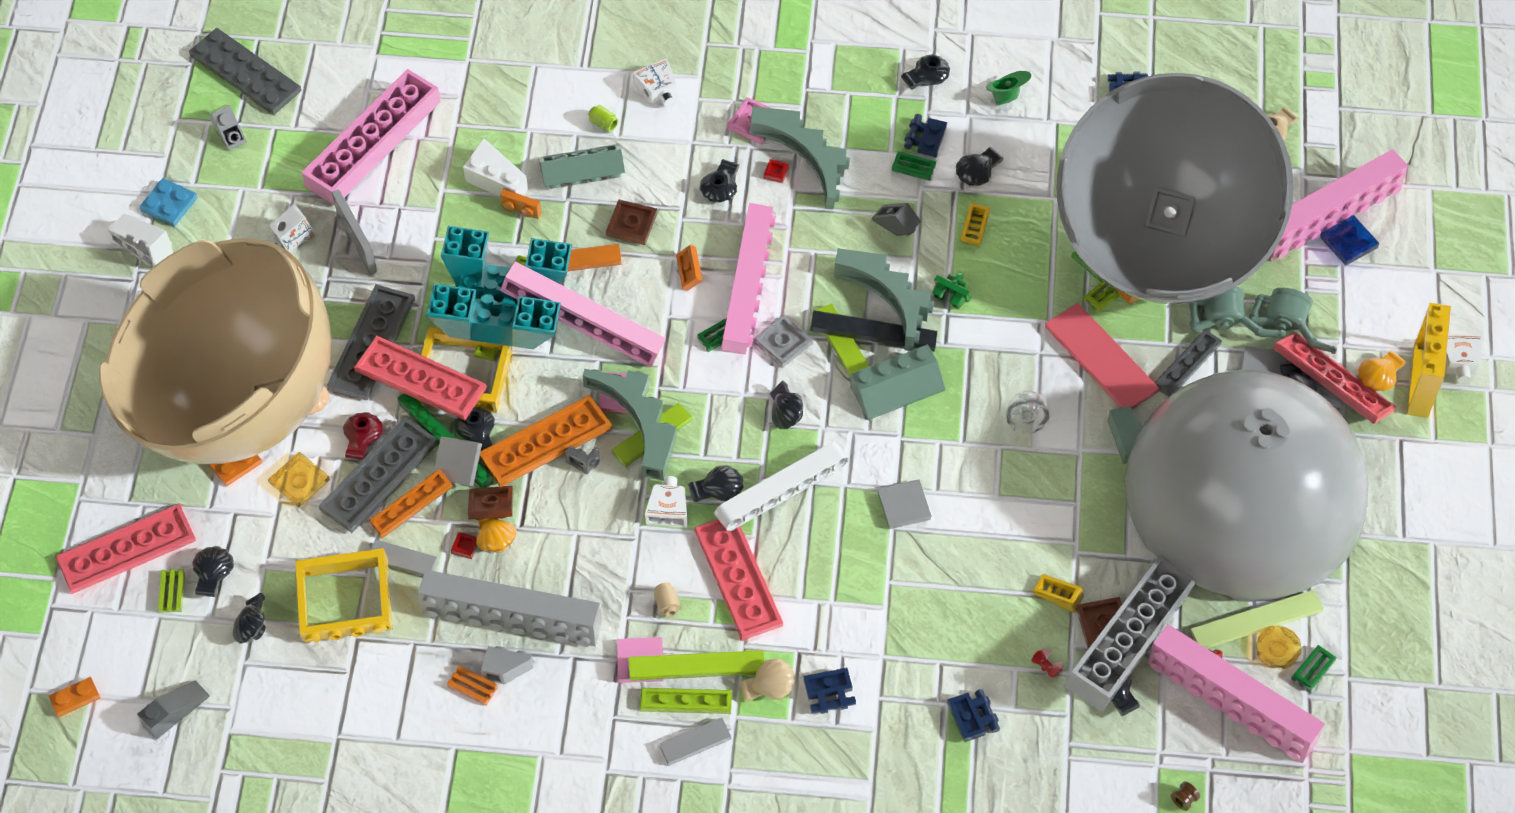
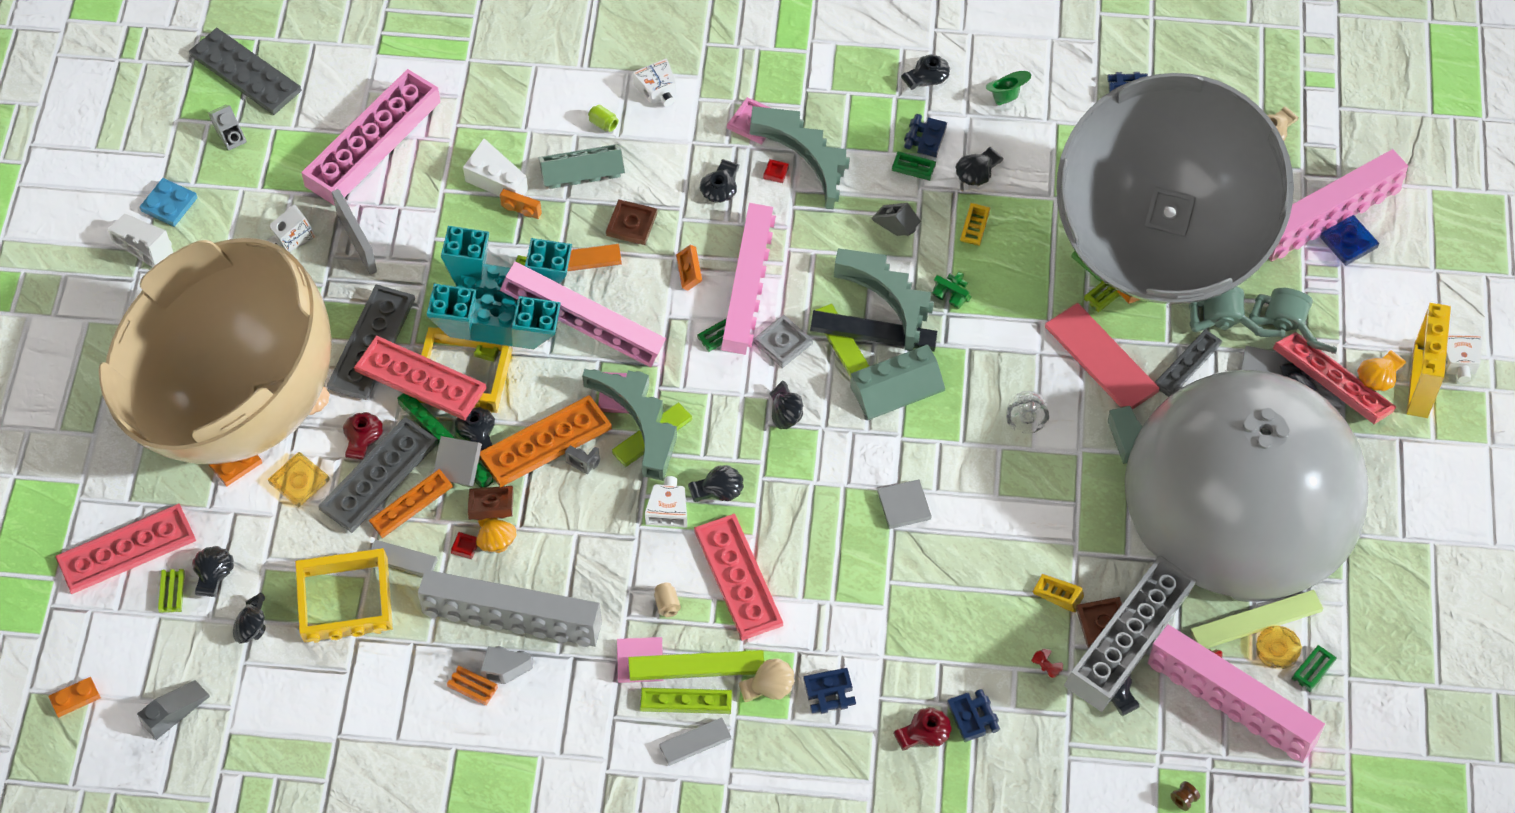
(781, 486): white beam -> none
(928, 728): none -> dark red animal

